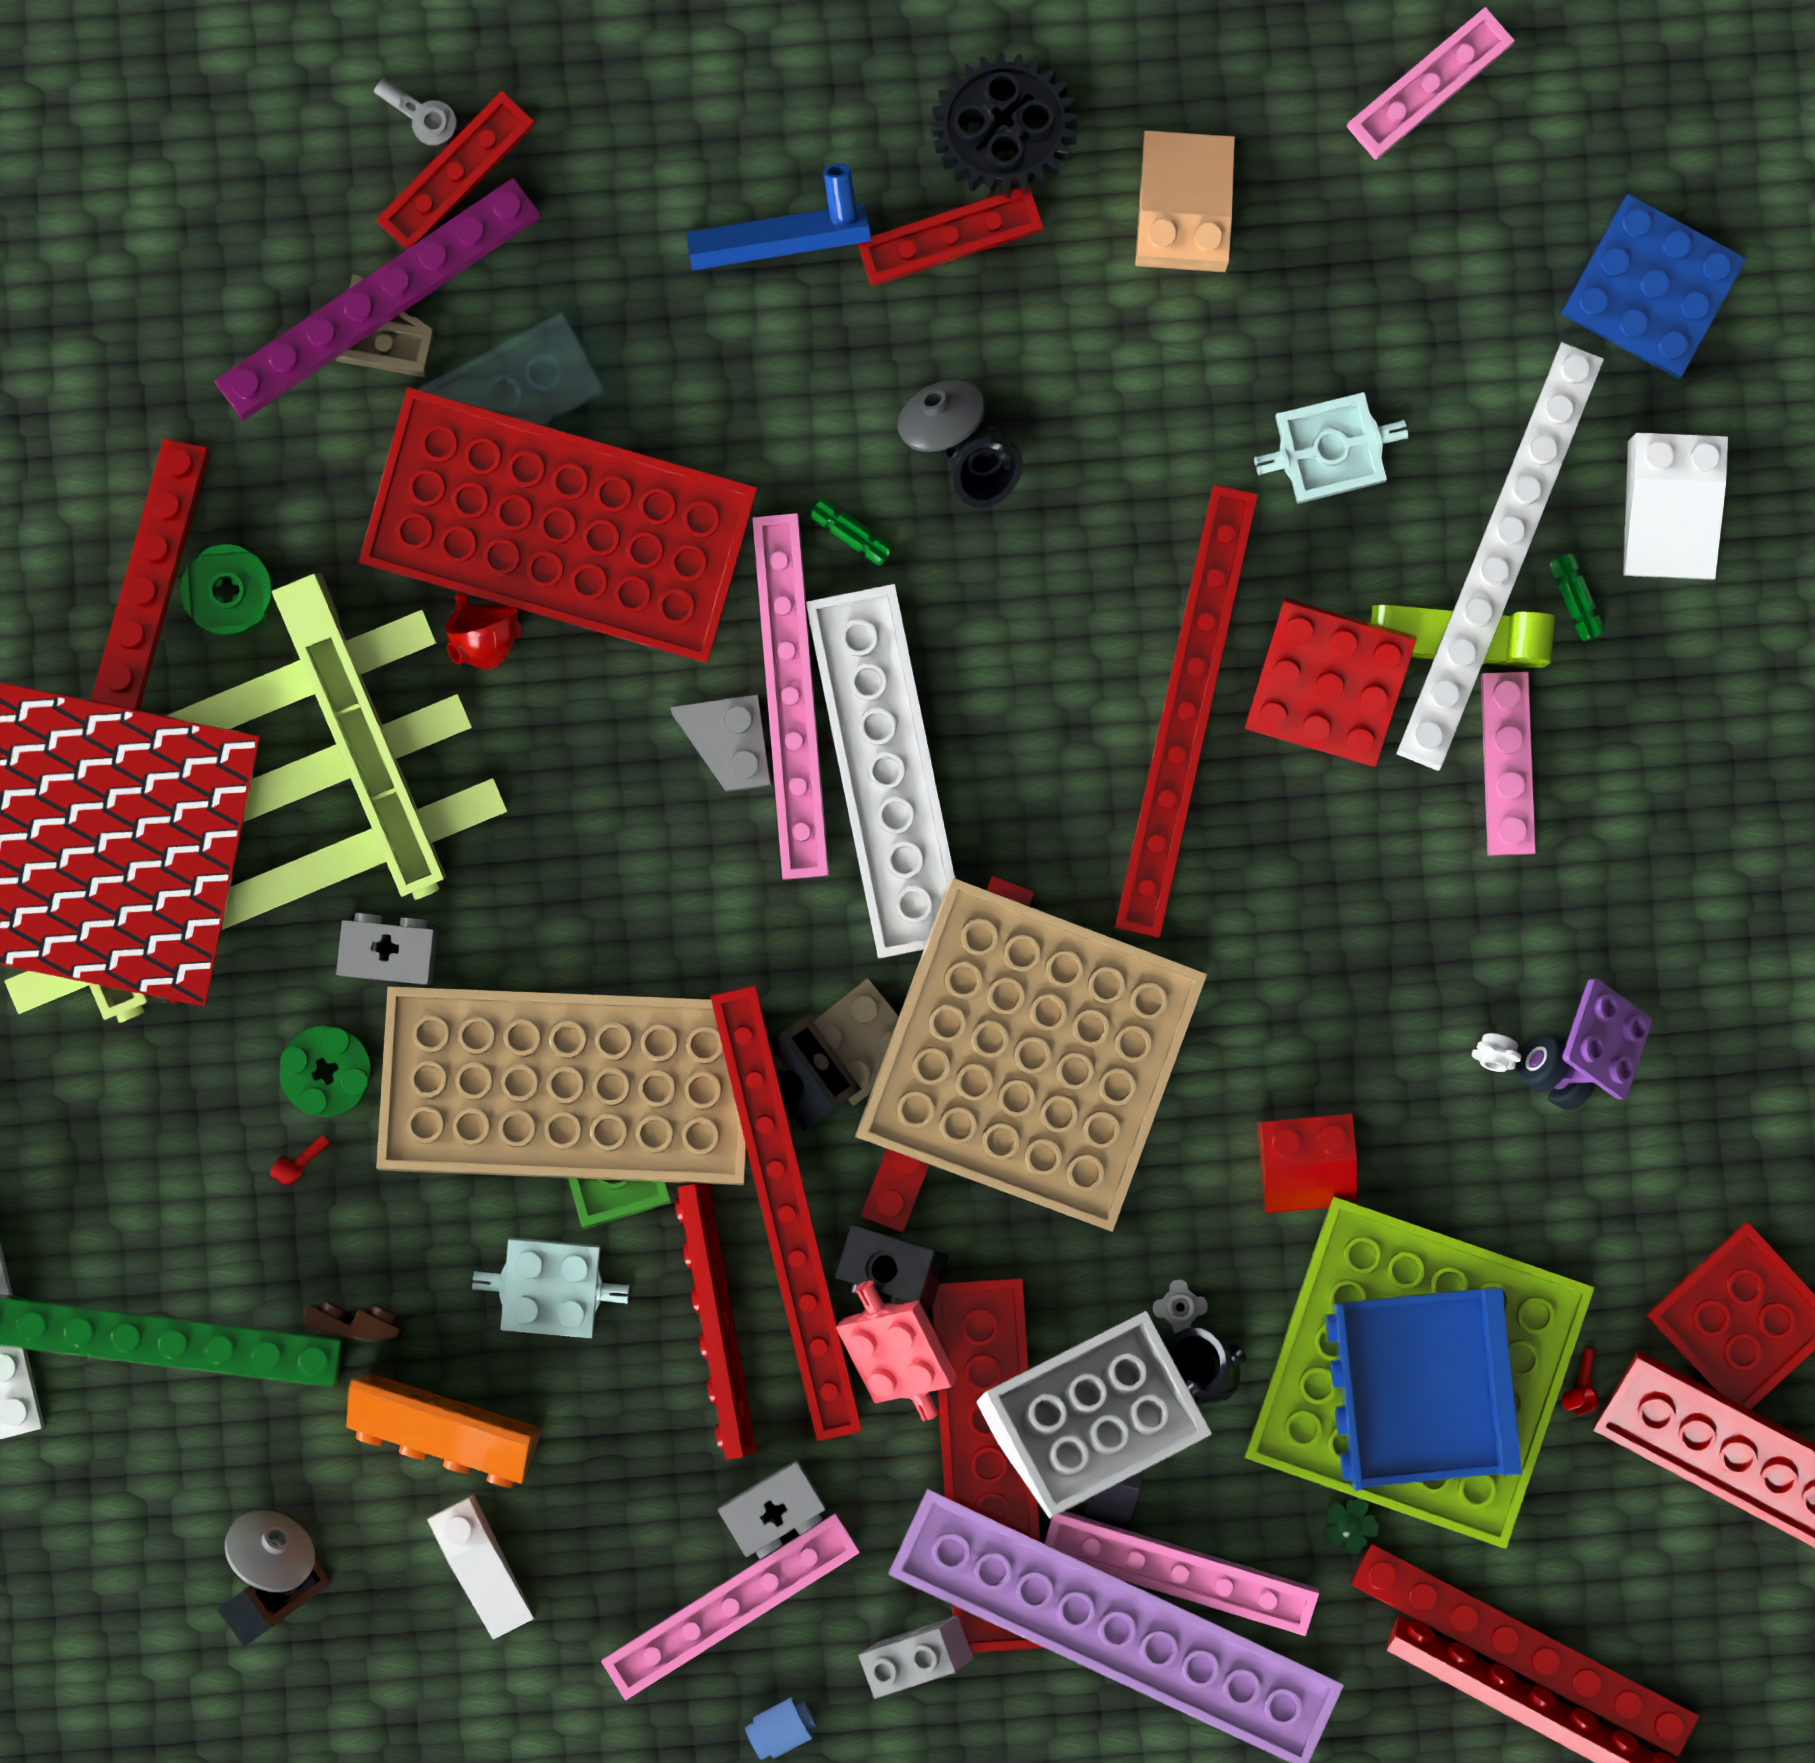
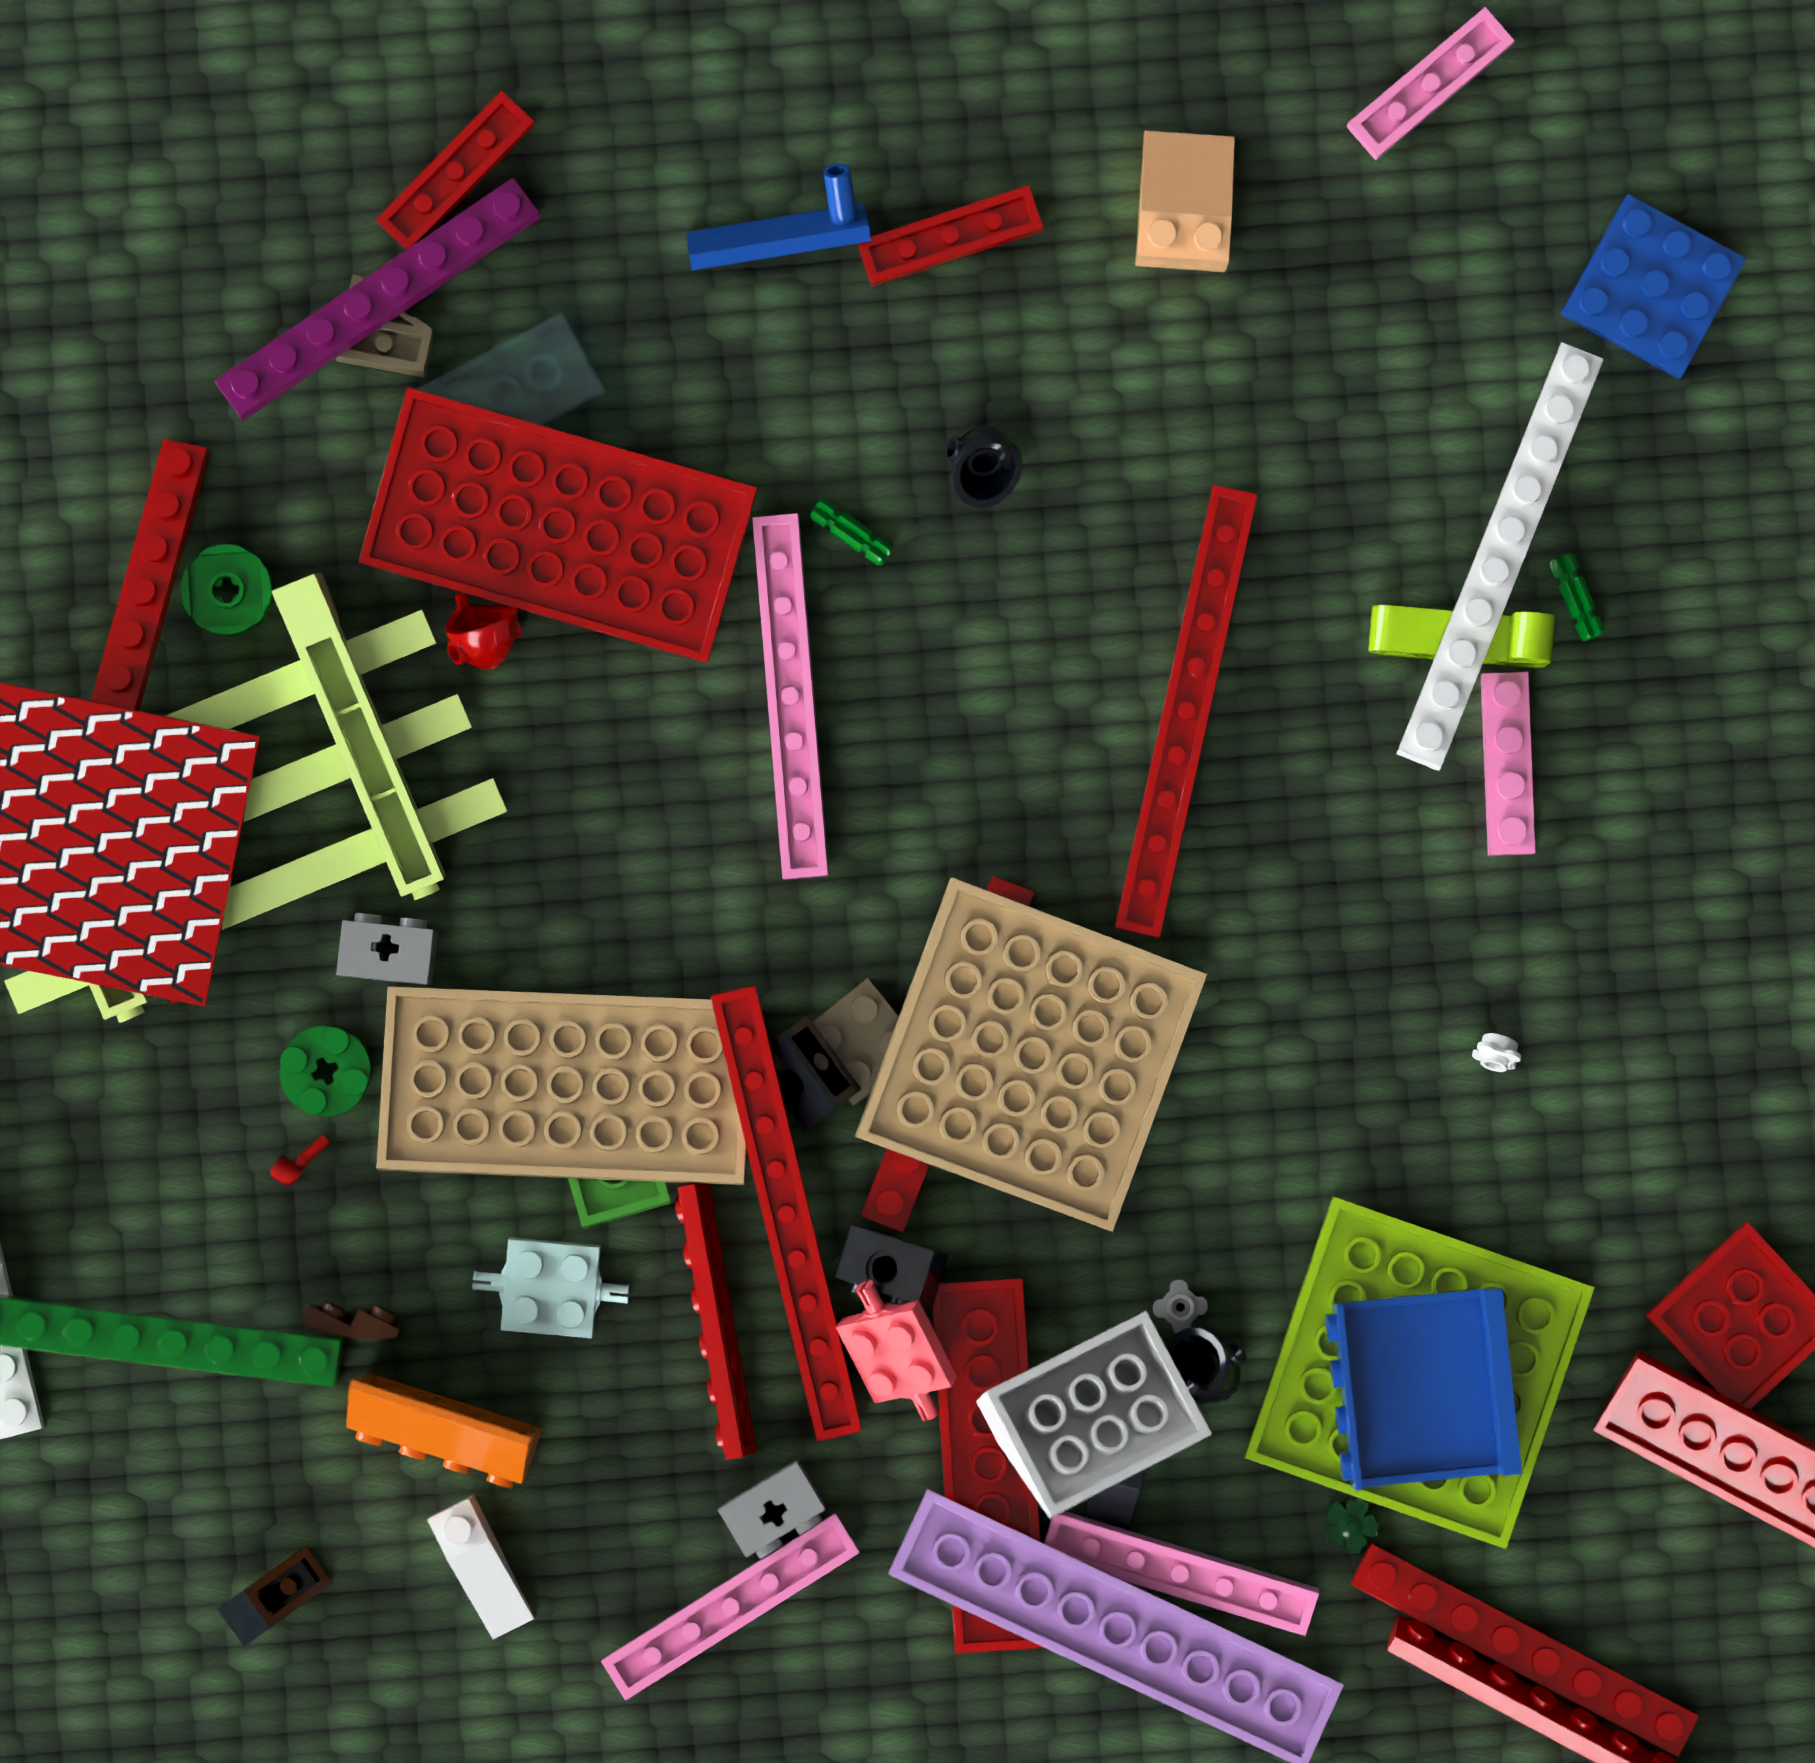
(264, 1563): light grey dish -> none
(431, 121): light grey plate -> none
(728, 739): light grey wing -> none
(780, 1728): medium blue brick -> none
(883, 763): white plate -> none
(916, 1657): light grey brick -> none
(941, 415): dark grey dish -> none
(1034, 147): black gear -> none
(1307, 1162): red slope -> none
(1330, 682): red plate -> none
(1331, 447): light aqua plate -> none
(1584, 1396): red hand -> none
(1599, 1050): medium lavender plate -> none
(1674, 505): white slope -> none

